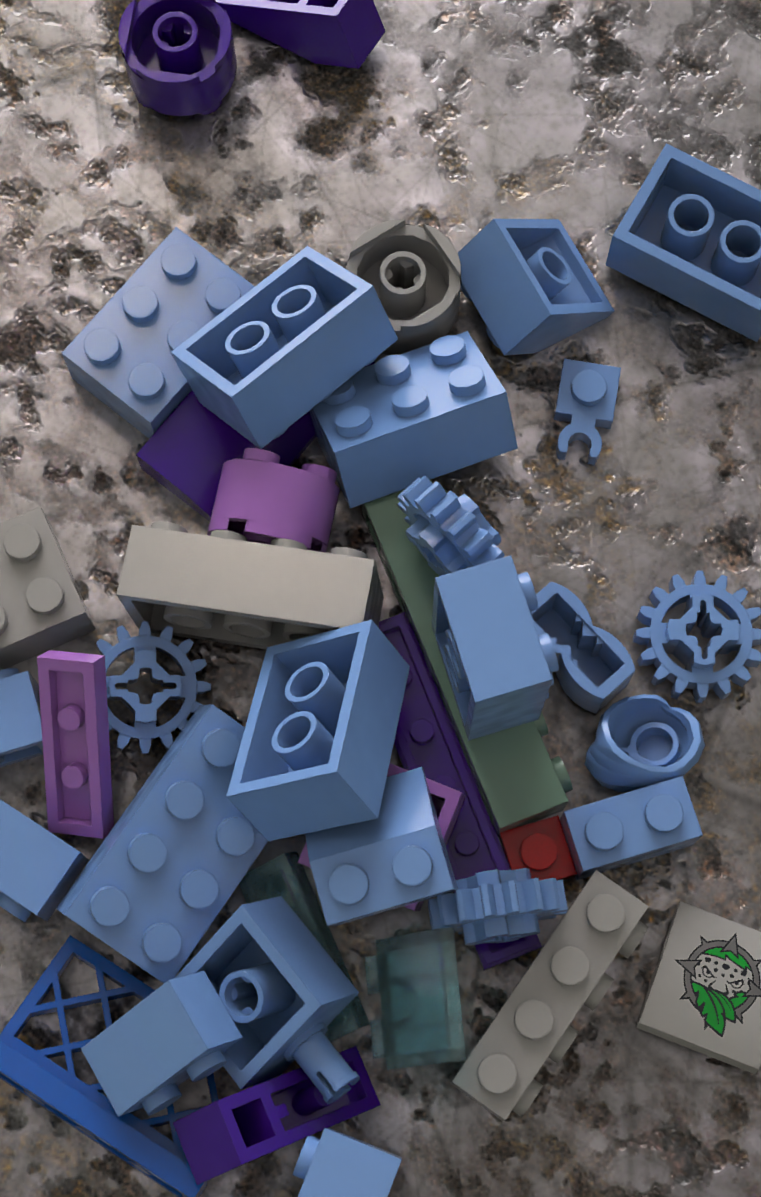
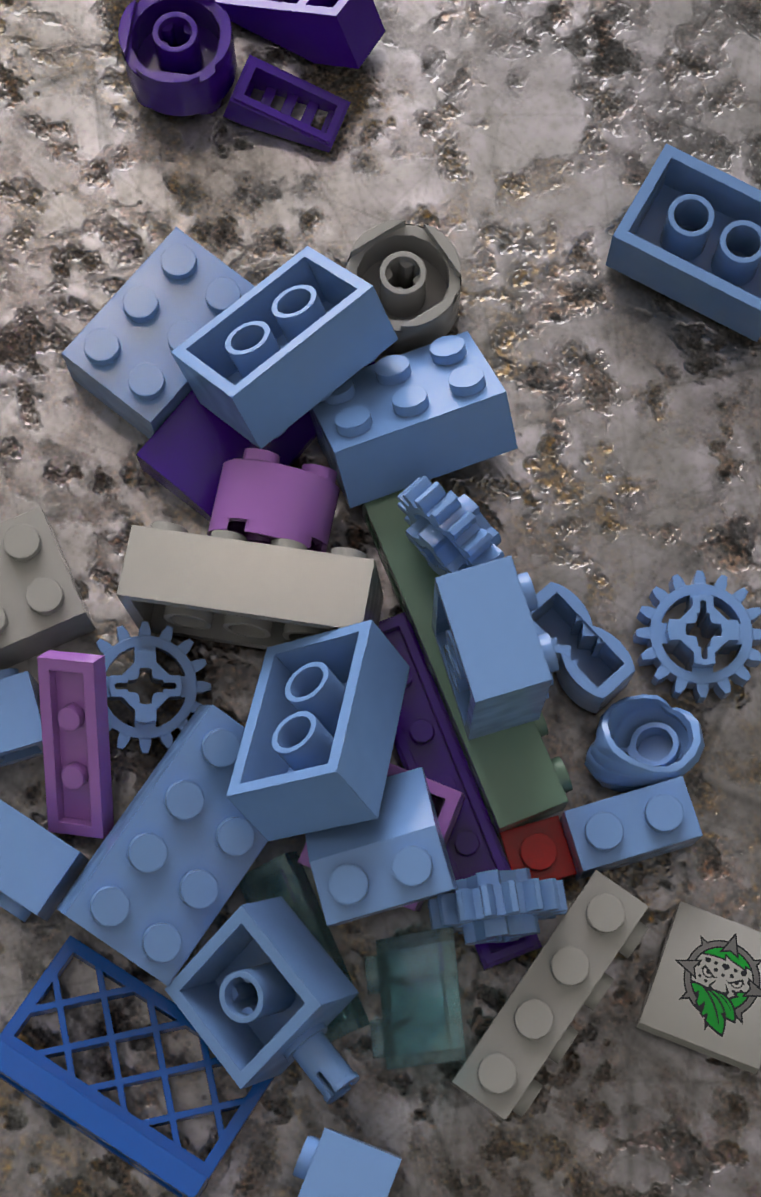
(162, 1044): medium blue brick -> none
(264, 118): none -> dark purple slope
(267, 1119): dark purple slope -> none
(530, 284): medium blue slope -> none
(586, 401): medium blue plate -> none

